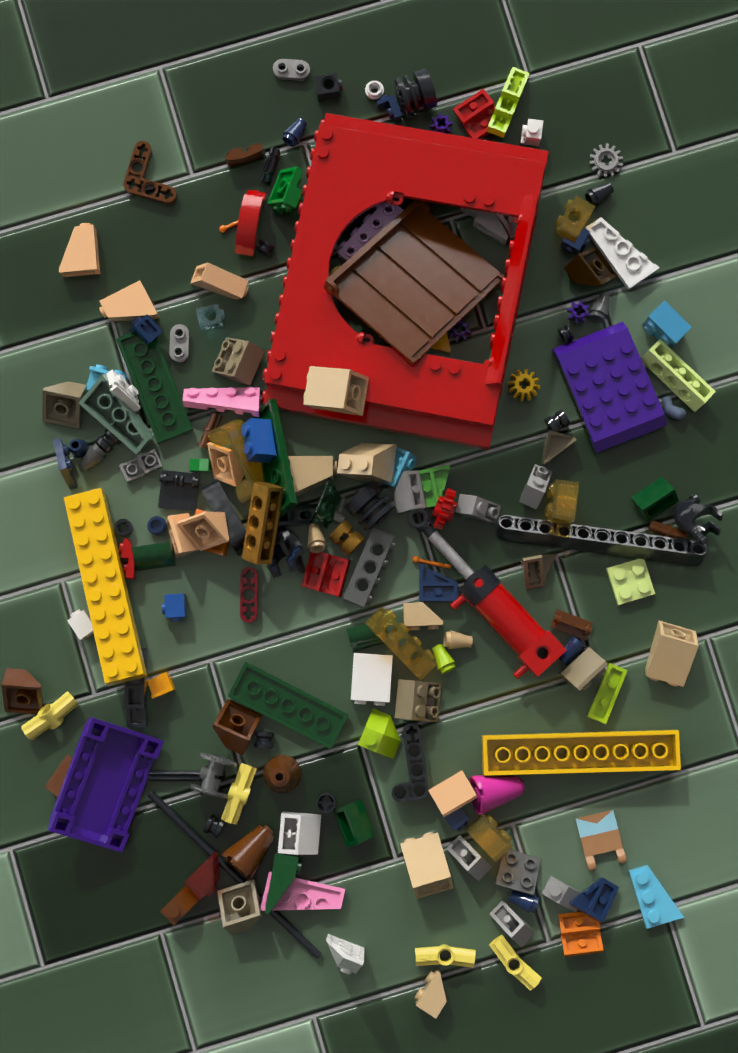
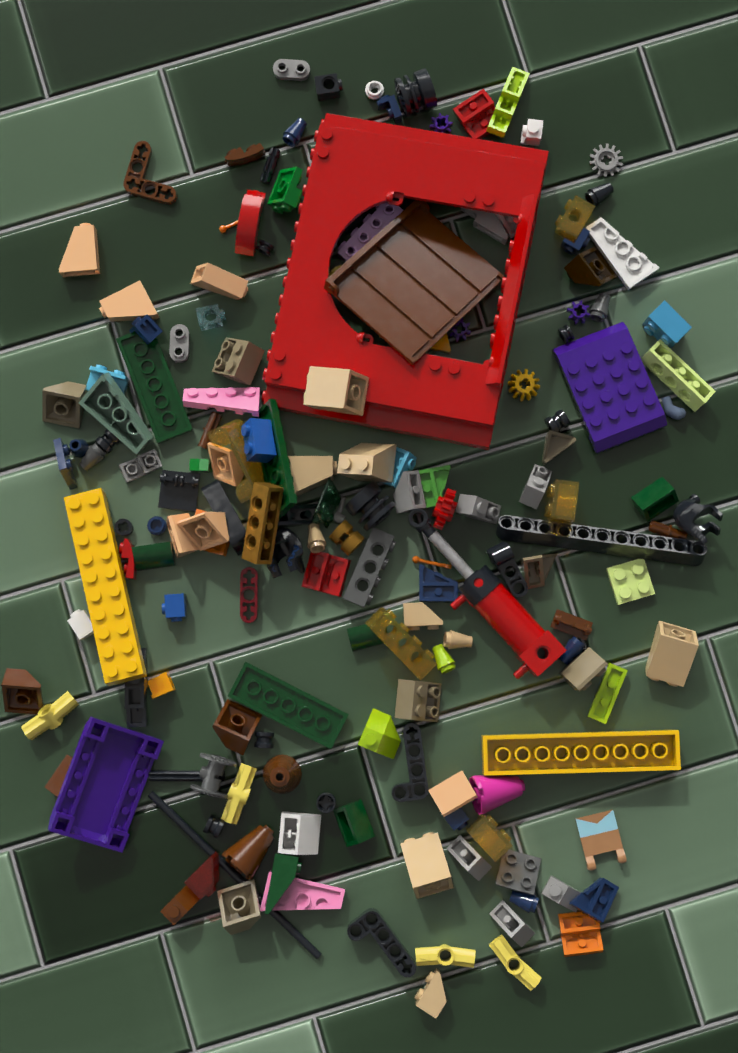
(124, 391): white plate -> none
(346, 954): white wedge -> none
(371, 678): white brick -> none
(385, 944): none -> black beam
(502, 557): none -> black piece
(652, 898): medium azure wing -> none

